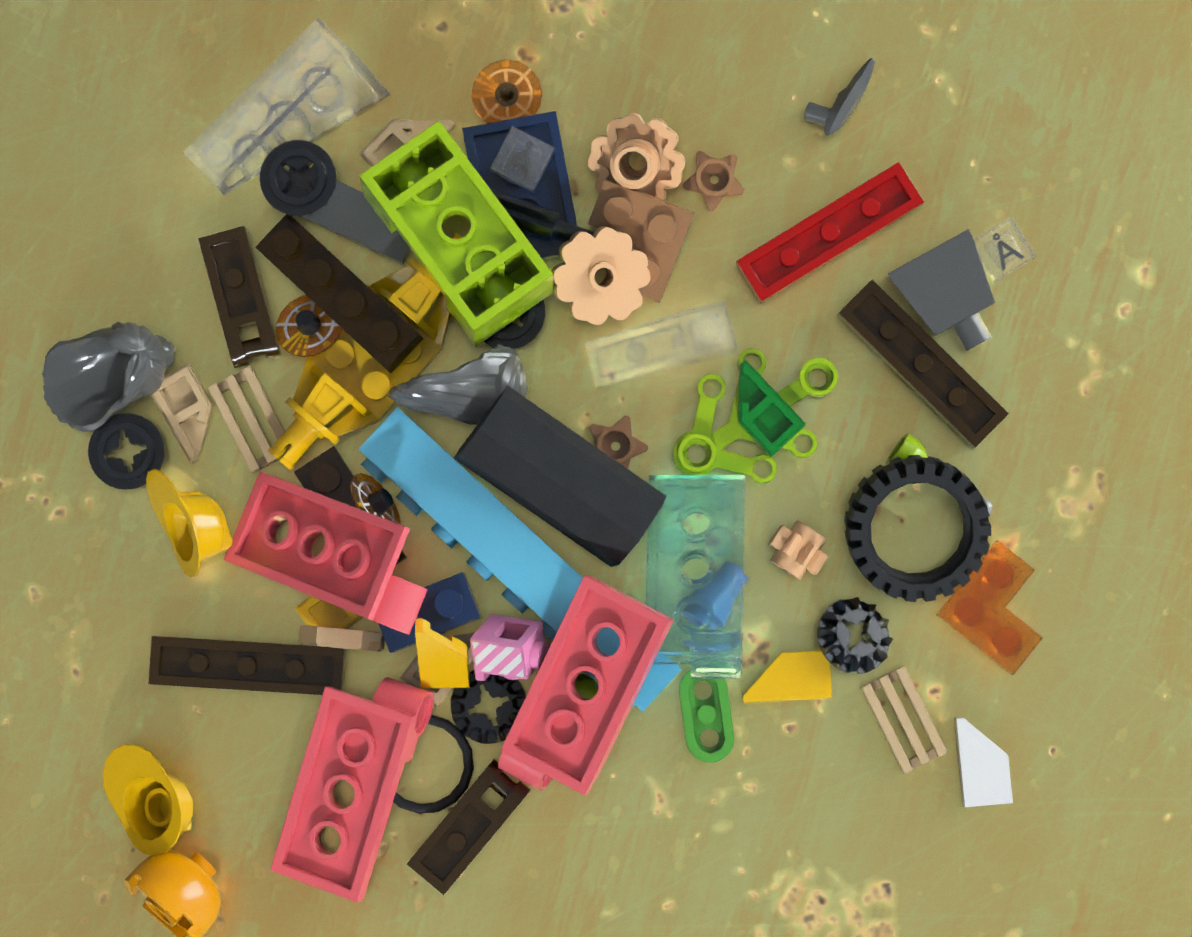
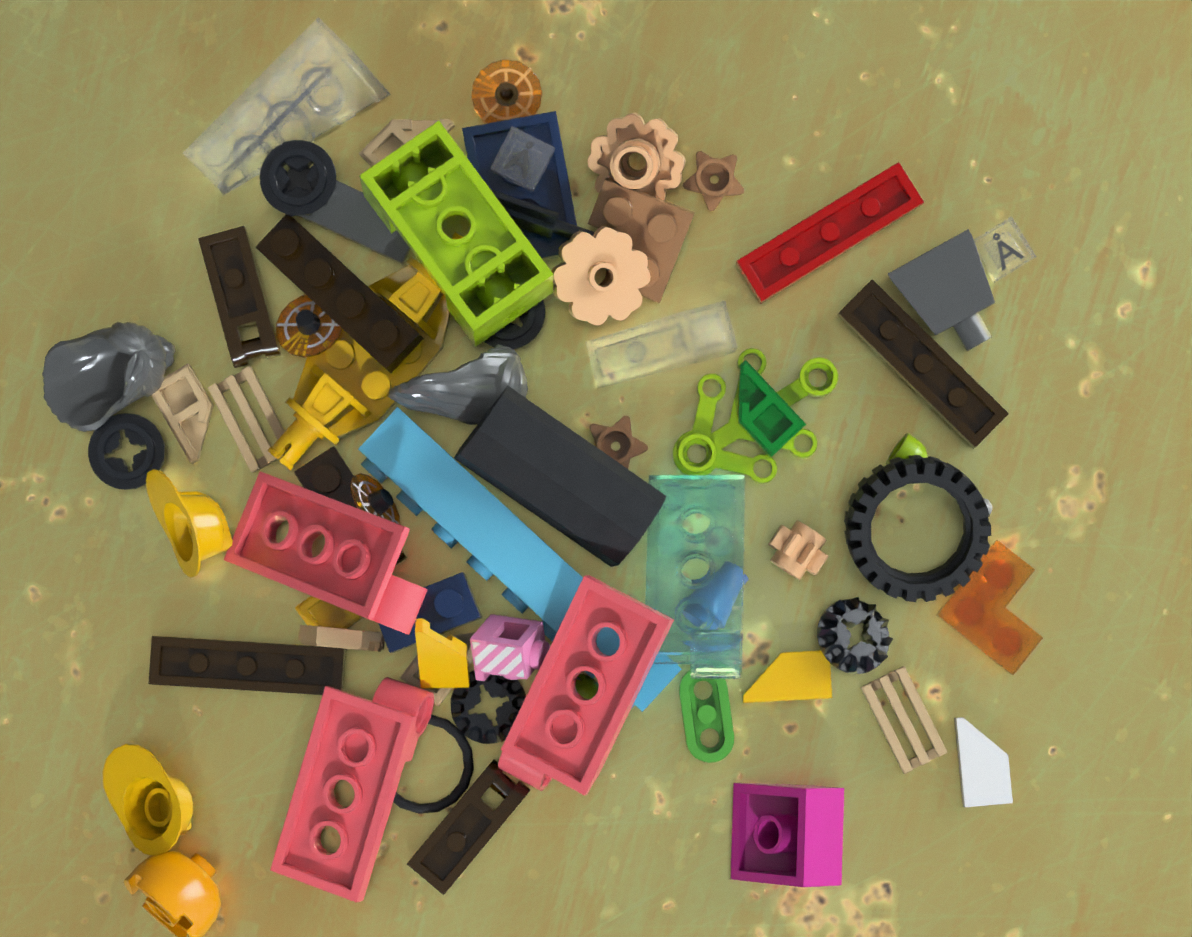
(787, 834): none -> dark pink slope
(845, 103): dark grey bar -> none

